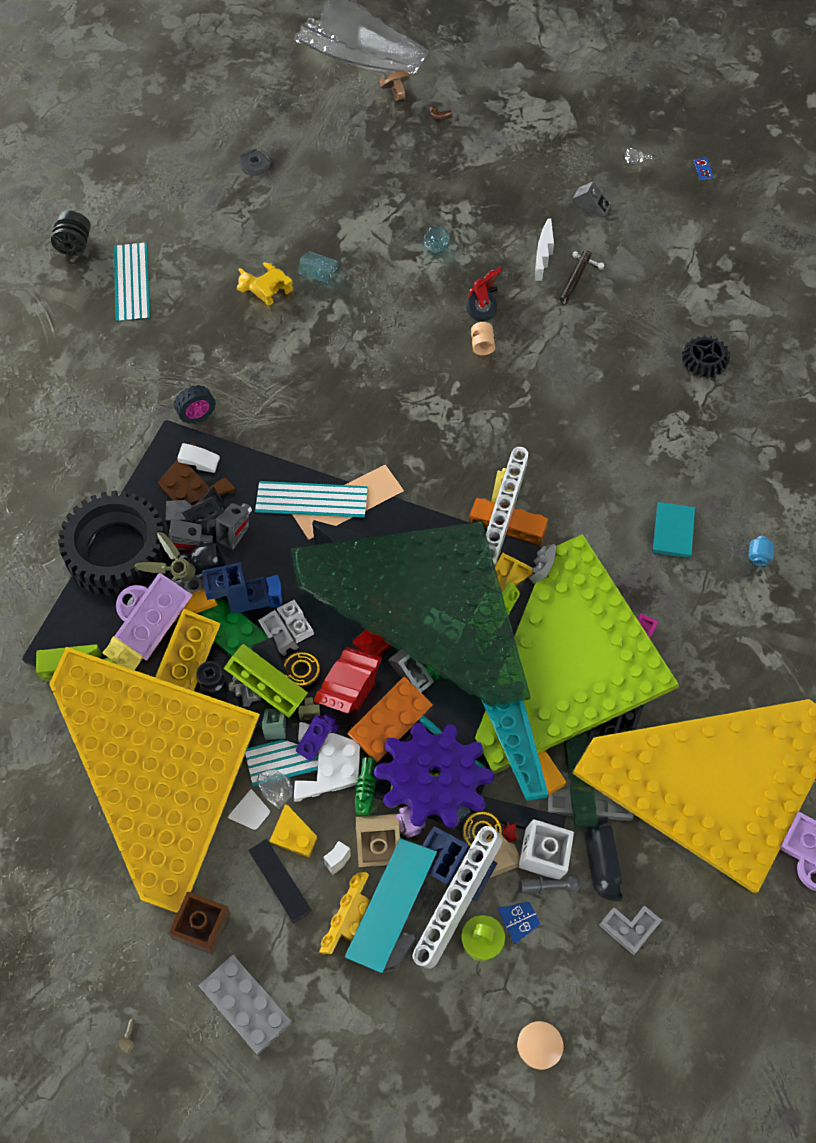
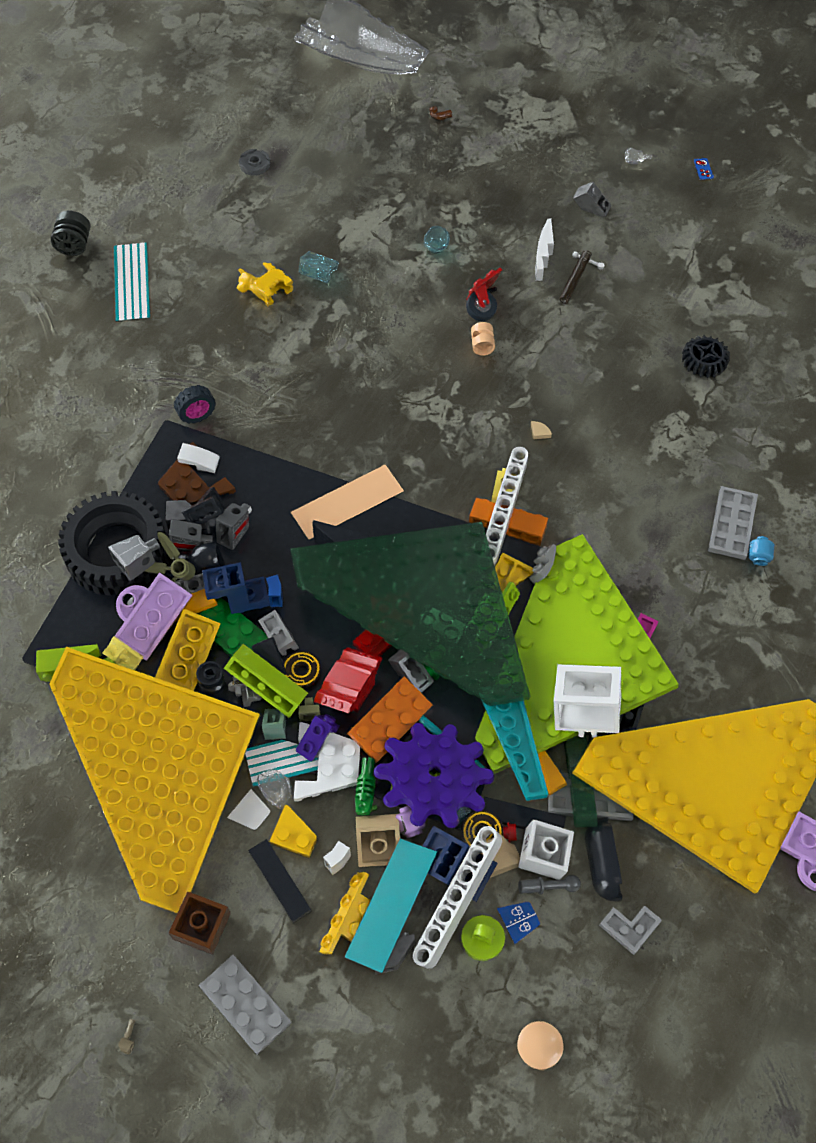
(133, 555): none -> dark grey torso
(295, 621): white slope -> none
(311, 499): sticker -> none
(395, 83): medium nougat tile -> none
(540, 430): none -> tan tile
(587, 699): none -> white piece
(673, 530): teal tile -> none
(733, 523): none -> light grey plate

